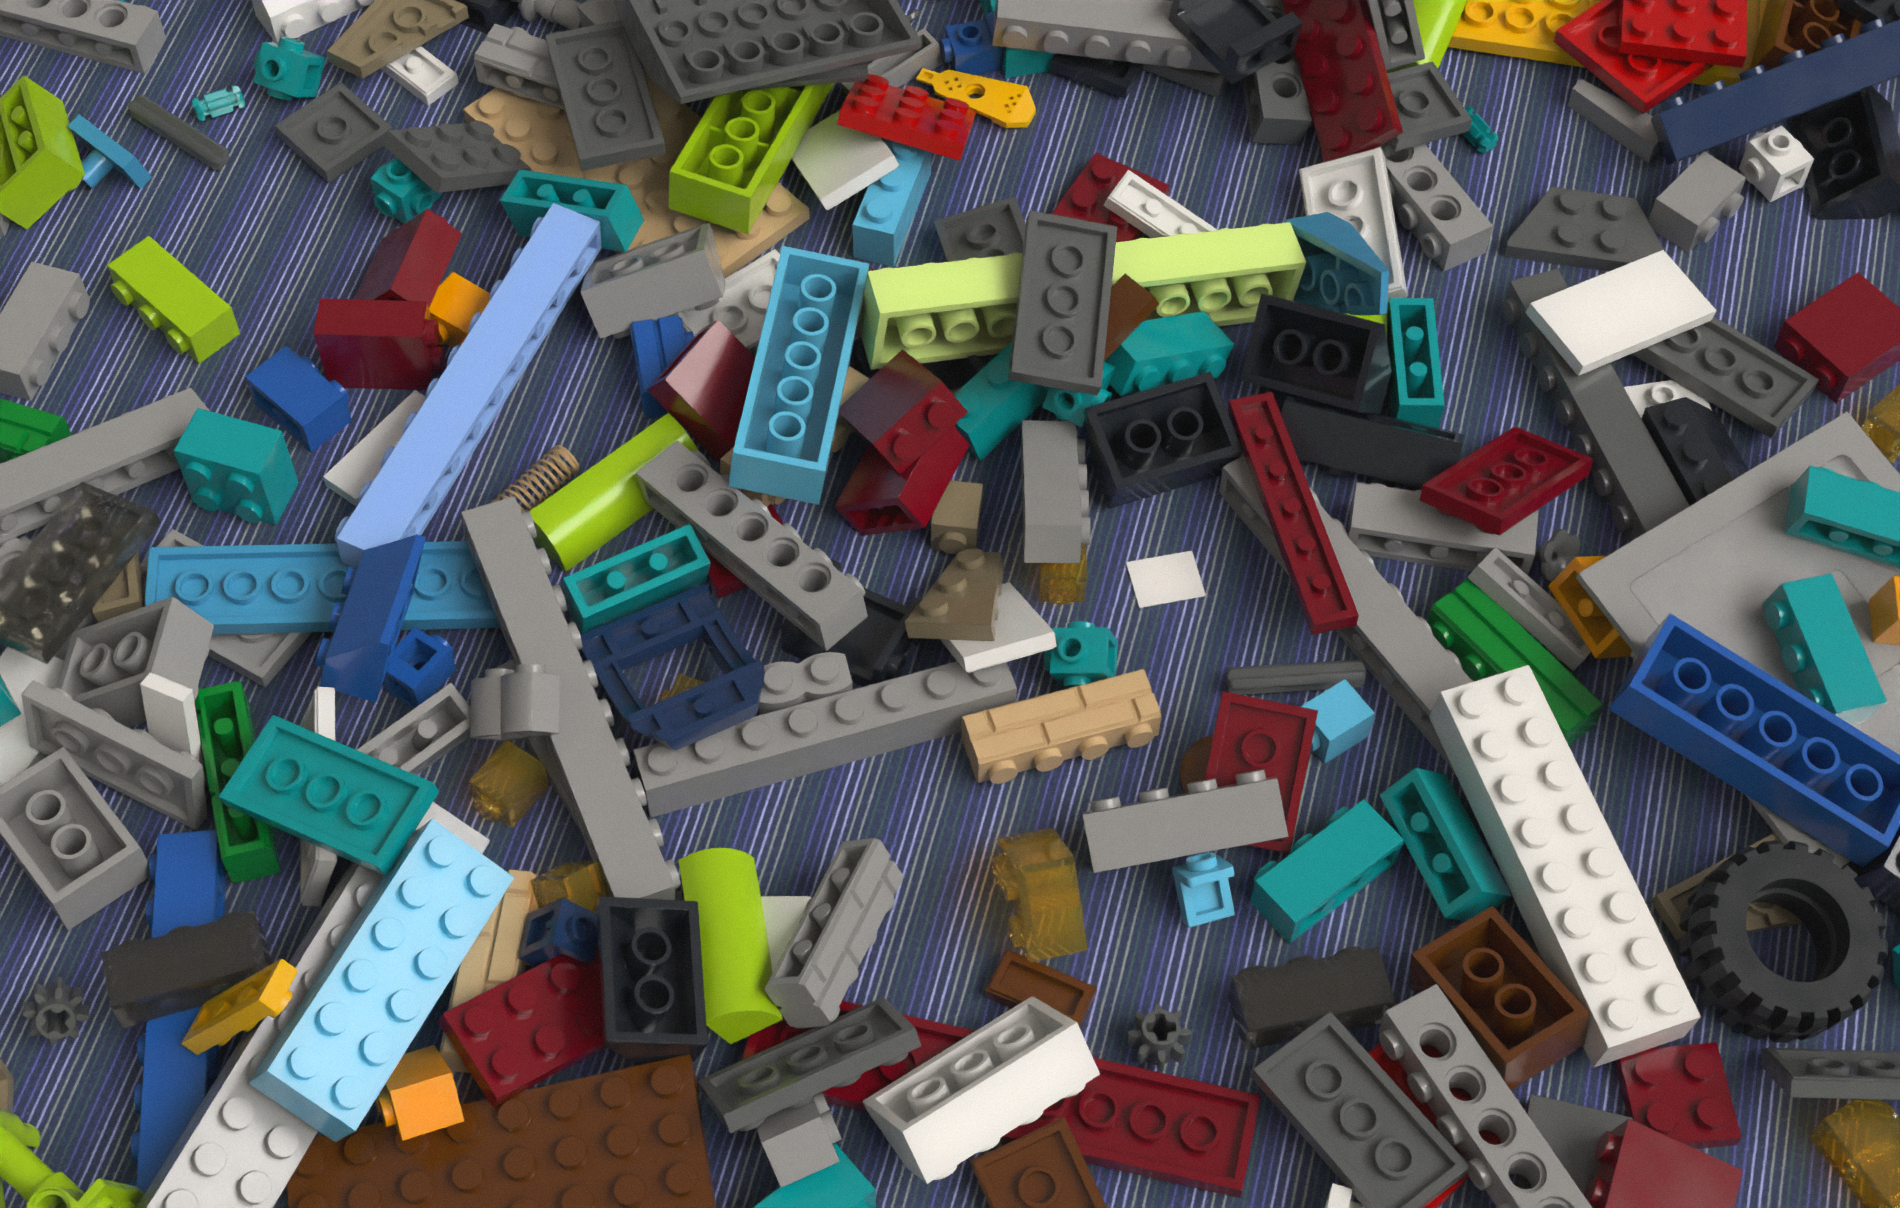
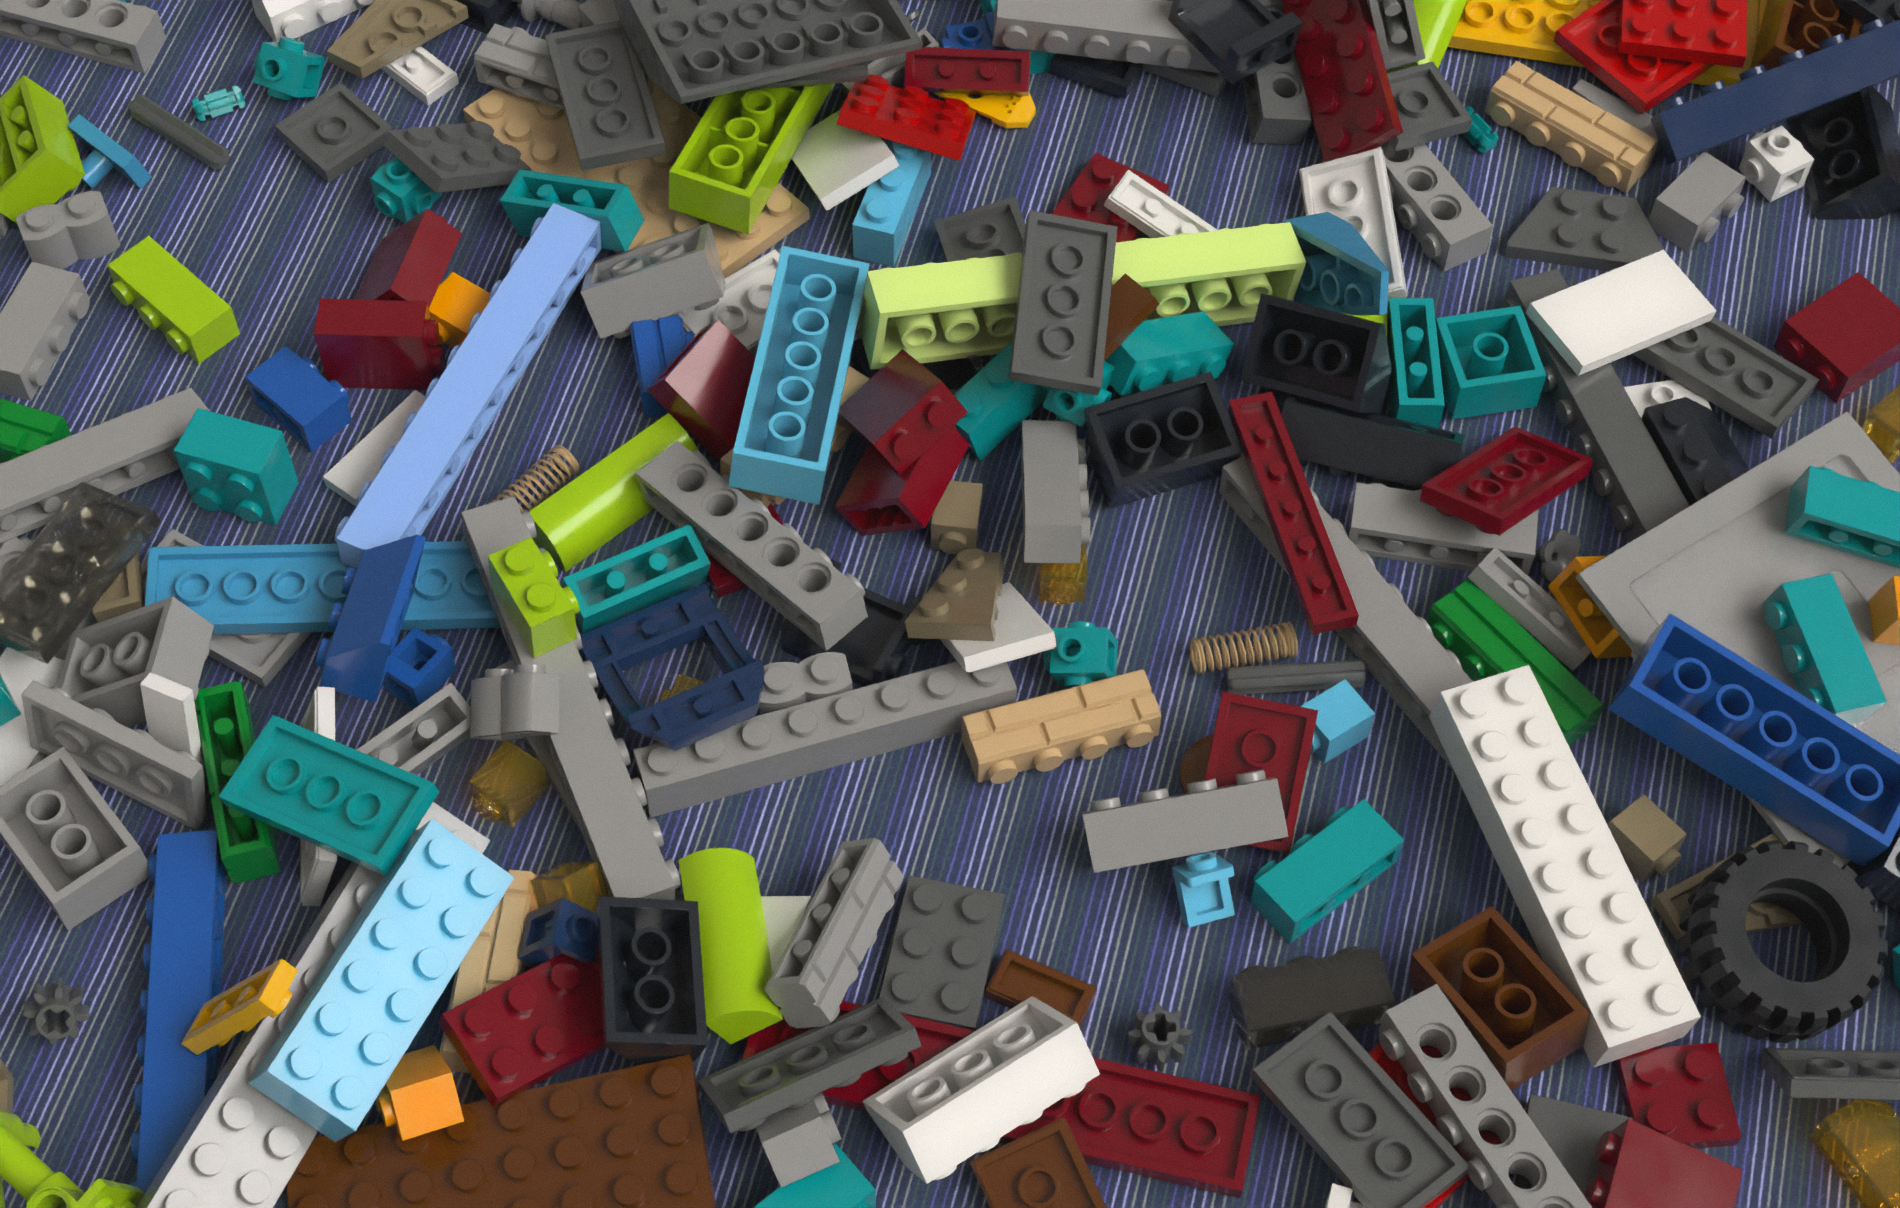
(68, 231): none -> light grey brick
(183, 967): clear smoke brick -> none
(533, 596): none -> lime brick
(942, 951): none -> dark grey plate
(968, 71): none -> dark red plate
(1043, 883): clear yellow brick -> none
(1165, 579): white sticker -> none
(1285, 634): none -> tan piece
(1445, 844): teal brick -> none
(1488, 362): none -> teal brick
(1571, 127): none -> tan brick
(1647, 839): none -> dark tan brick

